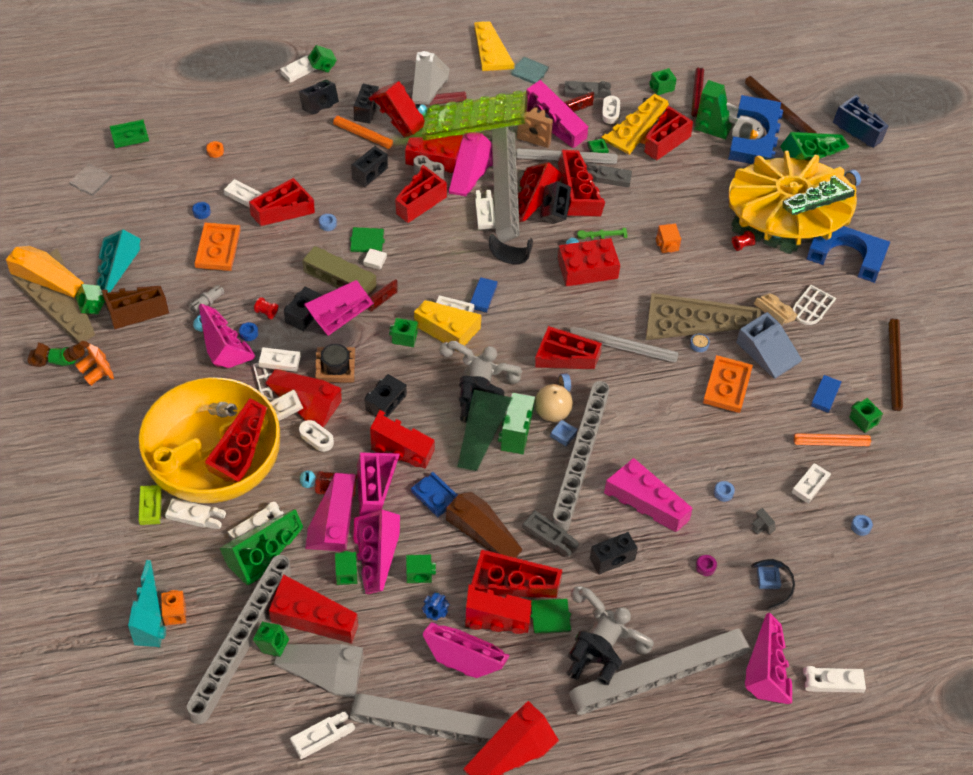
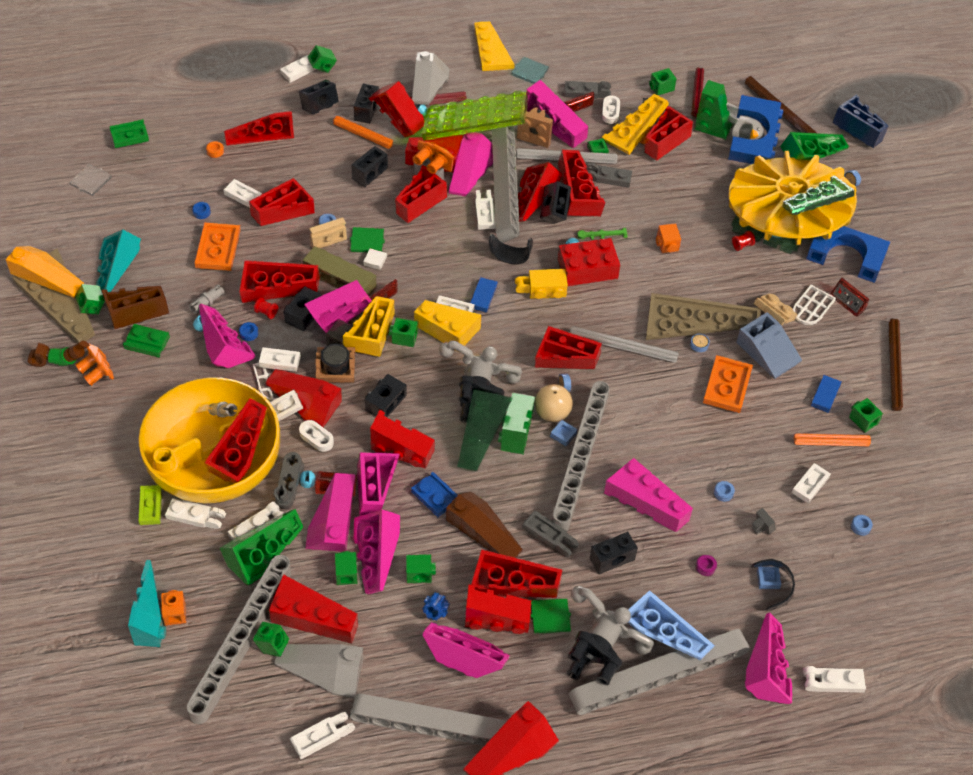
(146, 340): none -> green plate
(268, 128): none -> red wedge
(276, 280): none -> red wedge
(284, 497): none -> dark grey beam
(328, 233): none -> tan plate
(336, 333): none -> clear smoke panel
(372, 328): none -> yellow wedge
(439, 157): none -> orange connector
(543, 283): none -> yellow brick
(663, 624): none -> light blue wedge
(850, 297): none -> slope

